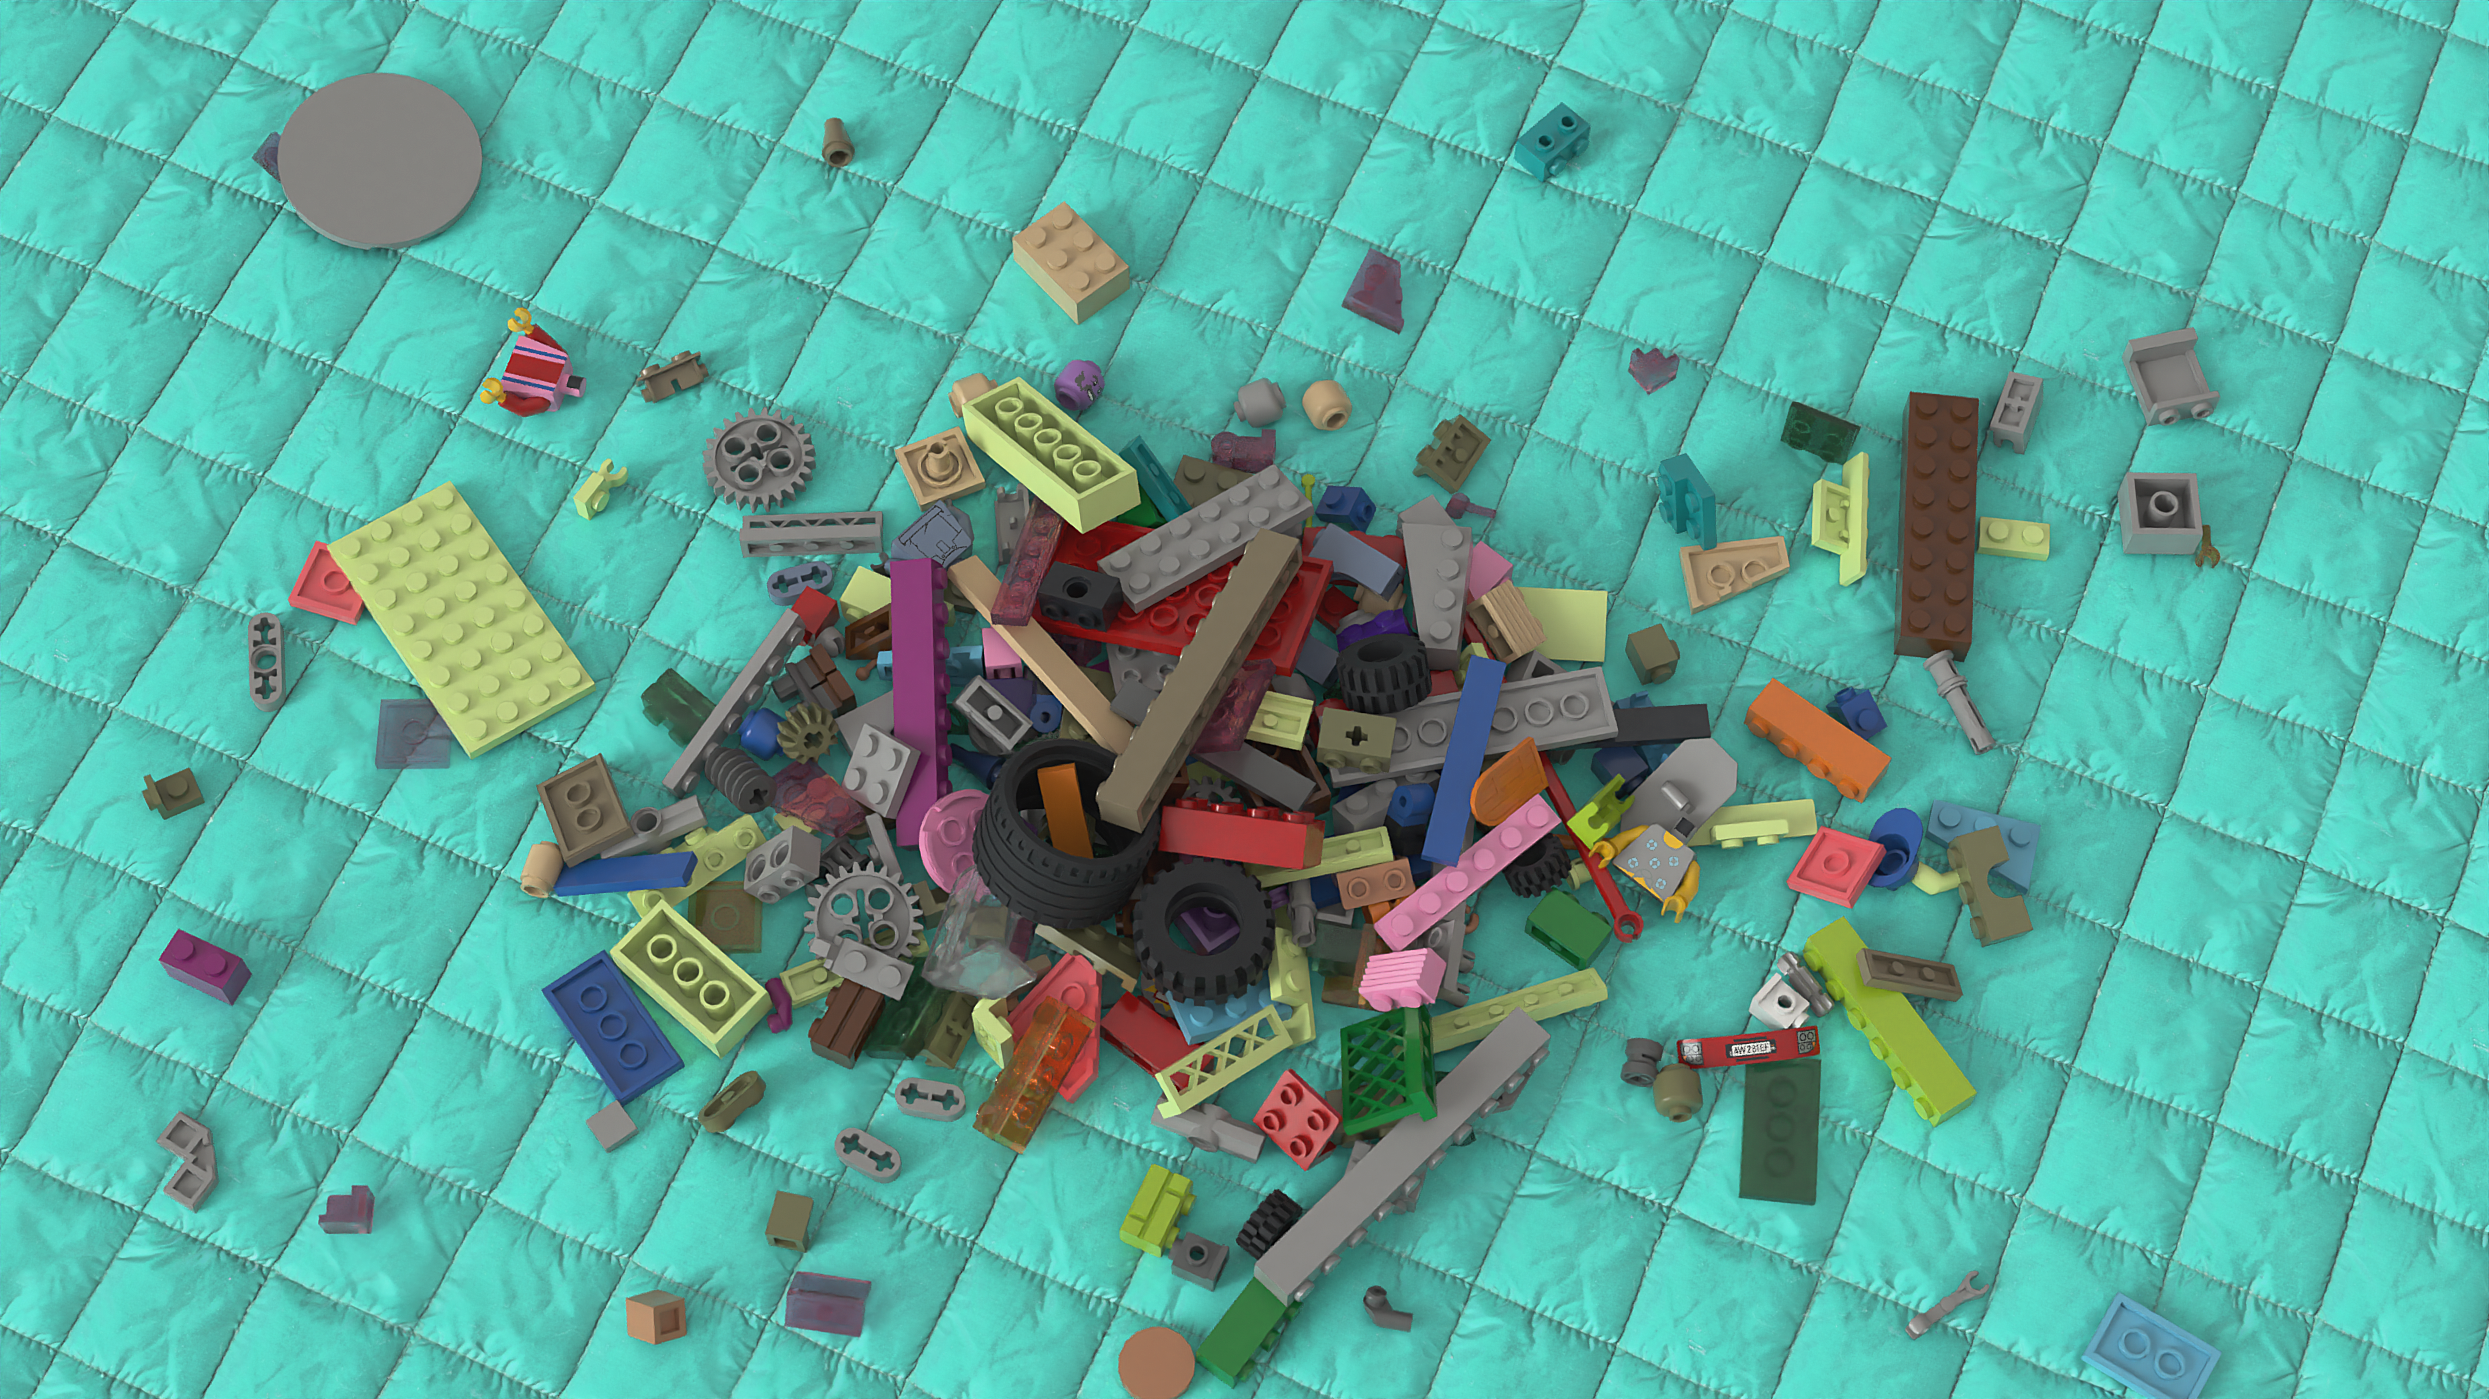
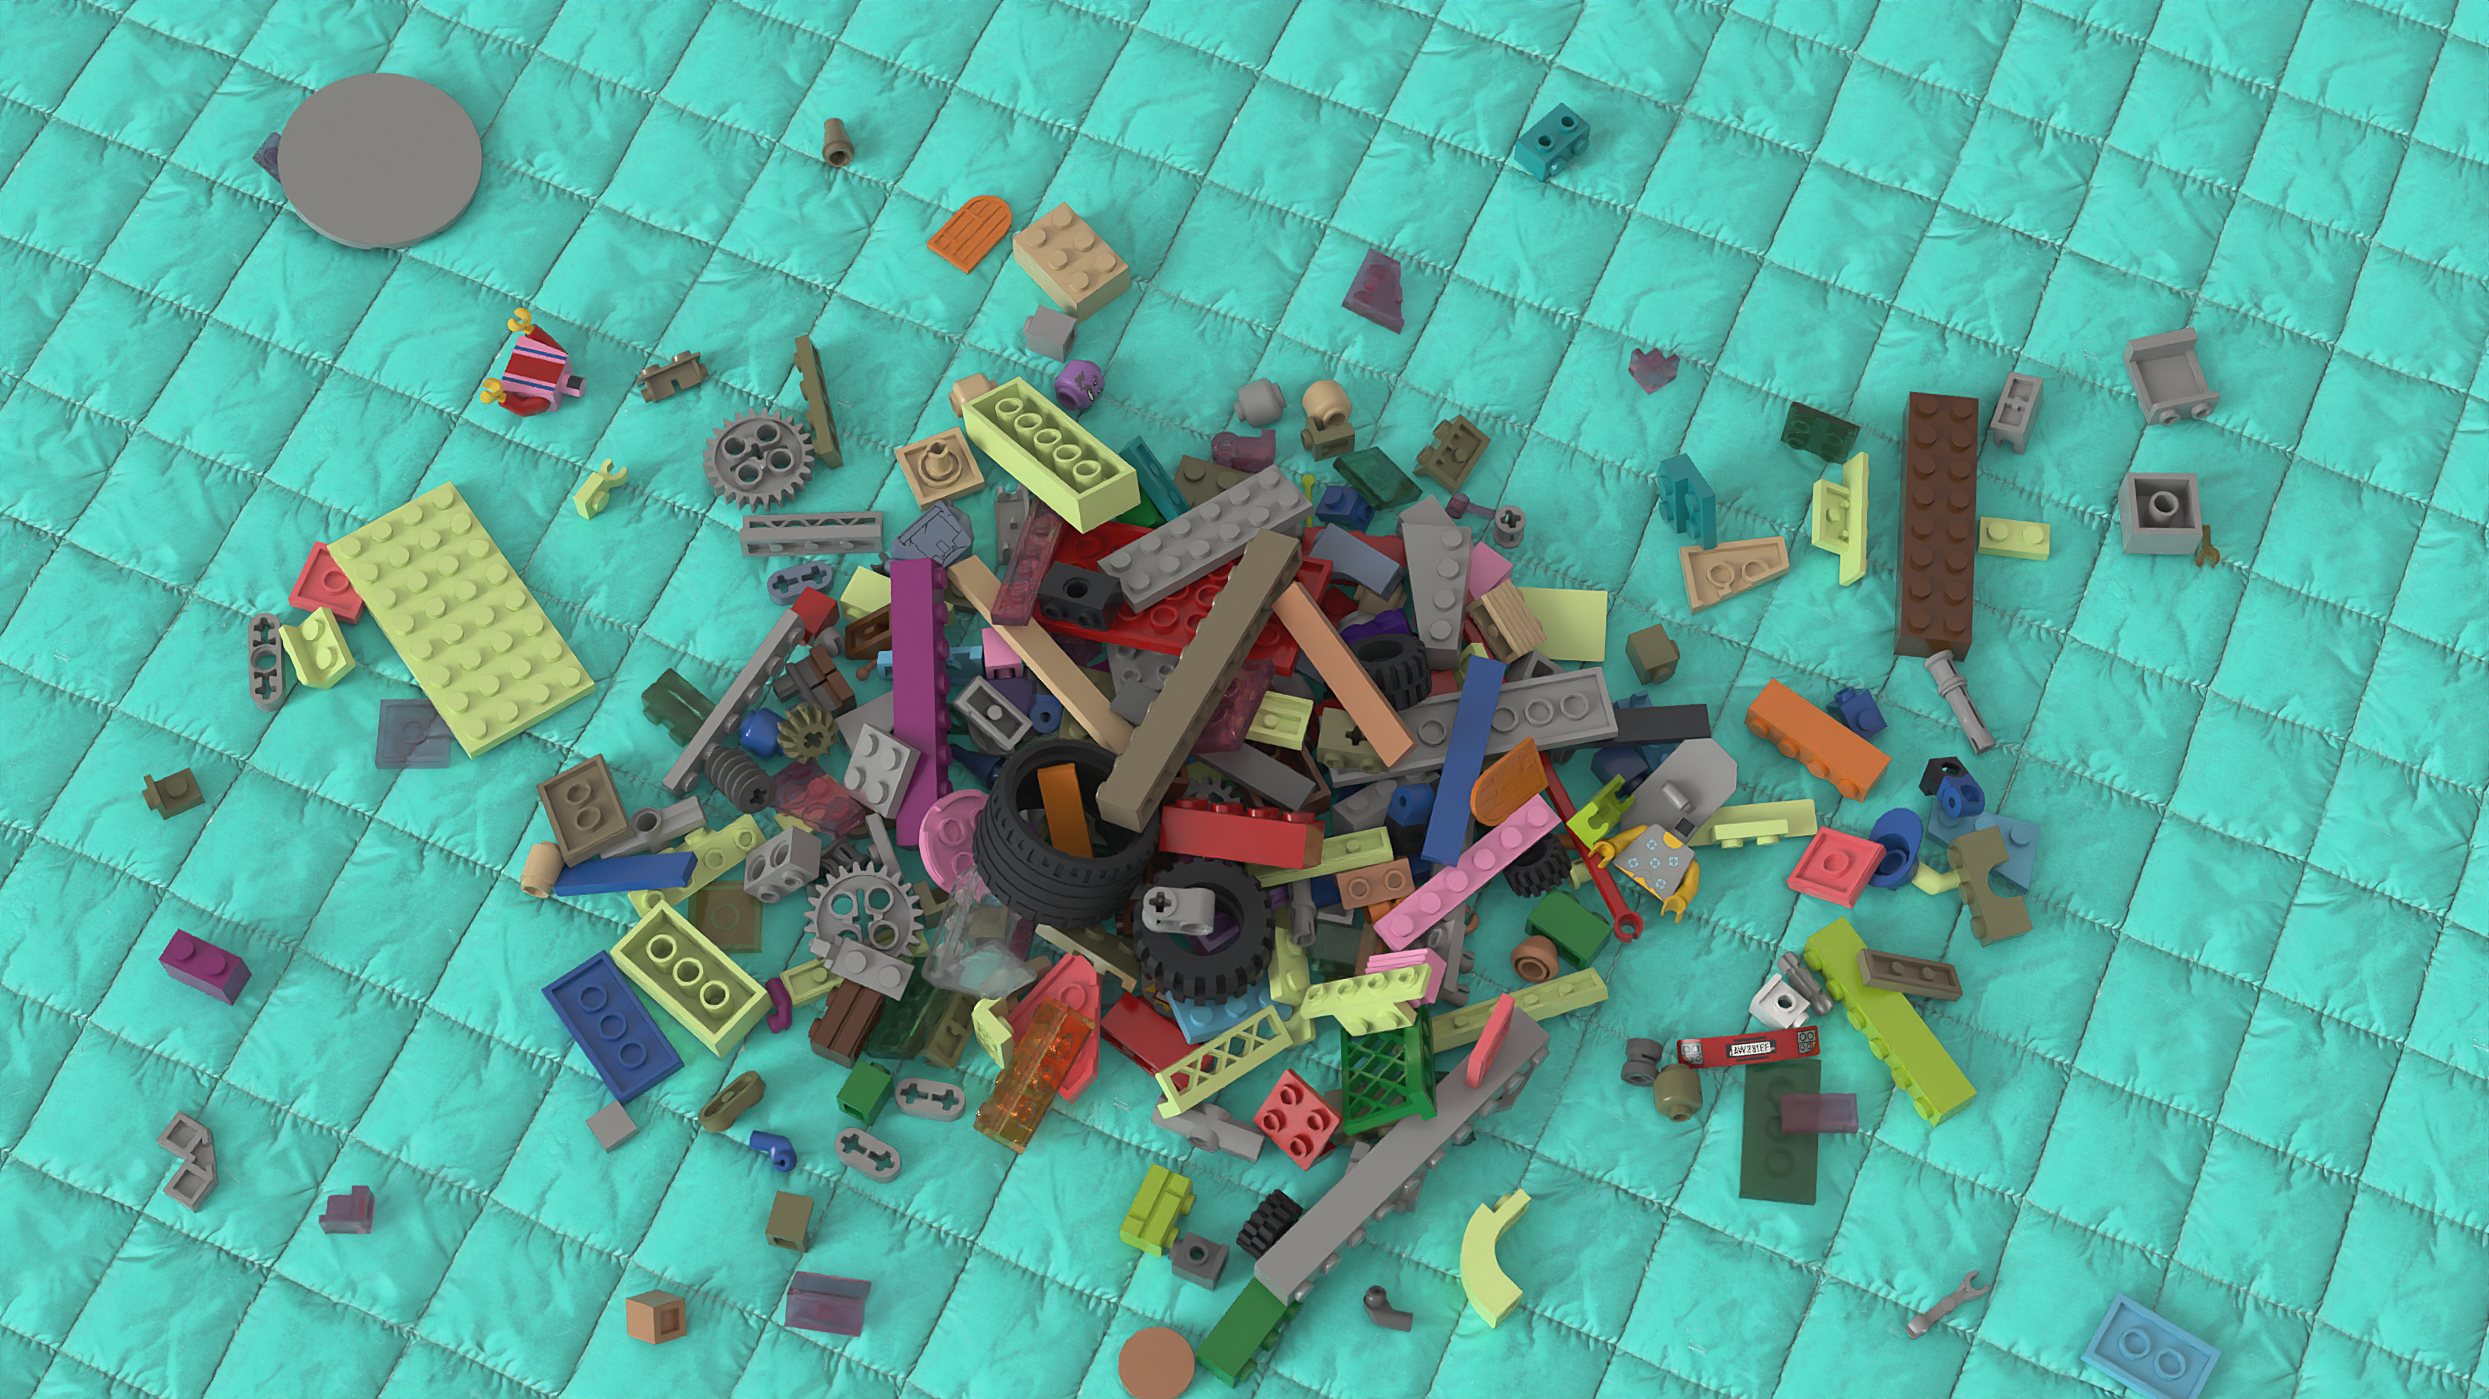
(318, 650): none -> yellowish green bracket
(777, 1146): none -> blue arm
(820, 412): none -> olive plate
(866, 1092): none -> green brick
(972, 232): none -> orange window
(1050, 333): none -> light grey brick
(1183, 910): none -> light grey piece
(1328, 443): none -> olive bracket
(1345, 675): none -> nougat tile
(1369, 1001): none -> yellowish green bracket
(1377, 478): none -> clear green tile
(1483, 1281): none -> yellowish green arch
(1490, 1041): none -> coral tile
(1506, 528): none -> light grey bush
(1535, 959): none -> nougat cone
(1819, 1113): none -> clear pink tile
(1954, 787): none -> blue leg

